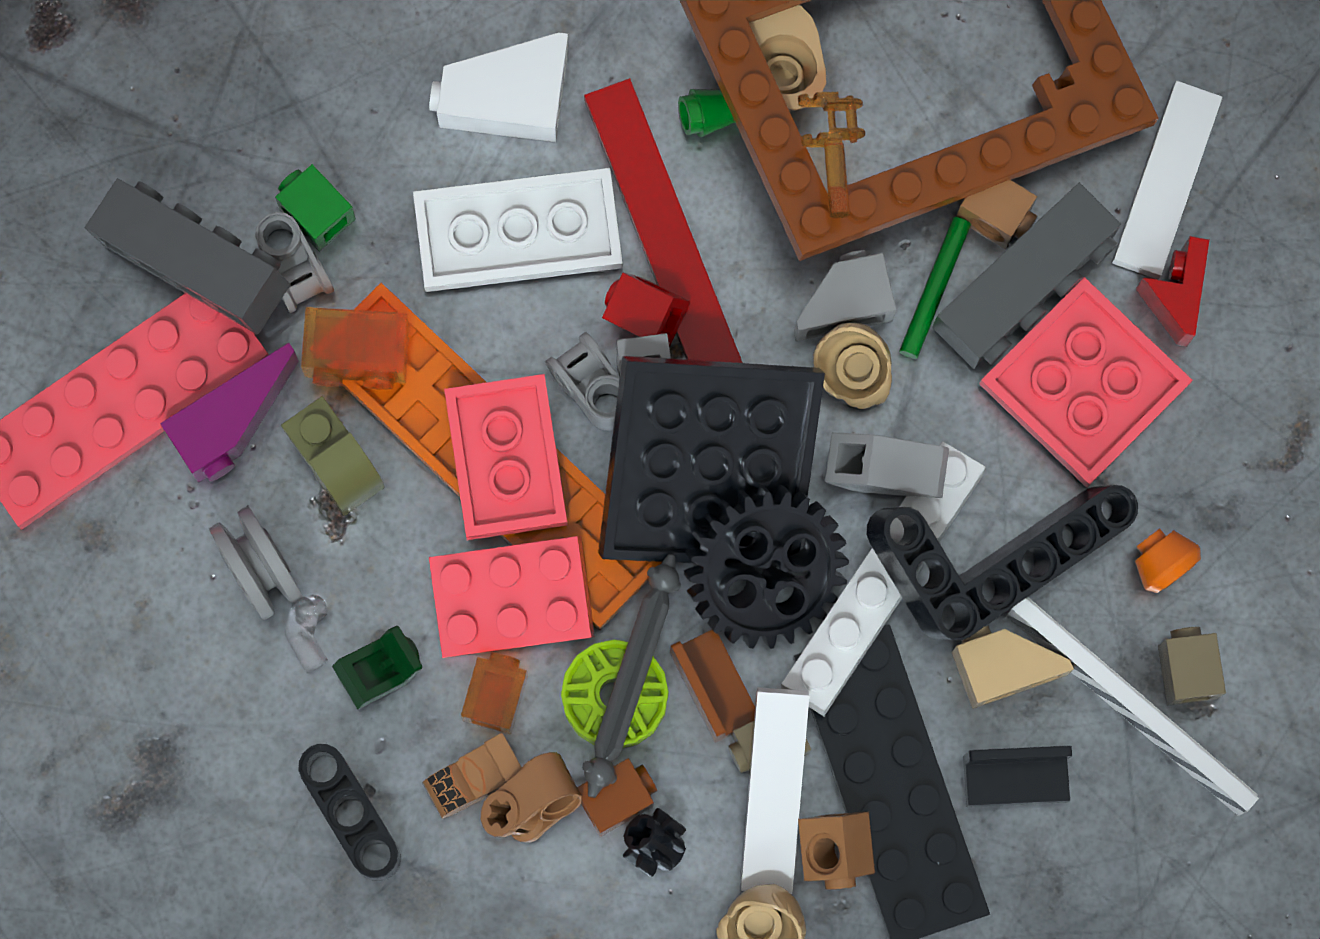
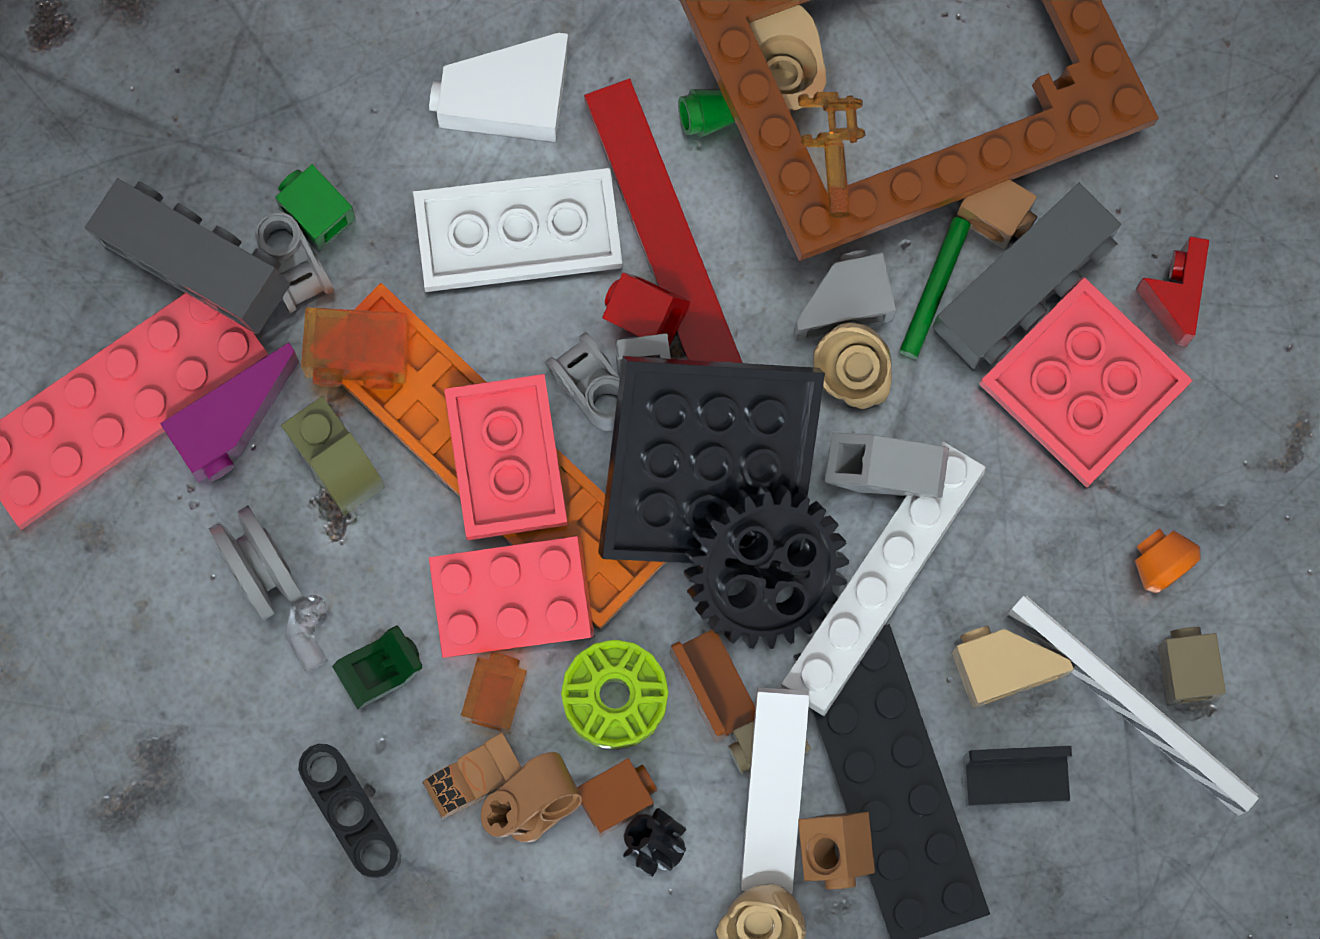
(631, 676): dark grey wheel -> none
(1002, 567): black beam -> none
(1167, 180): white tile -> none

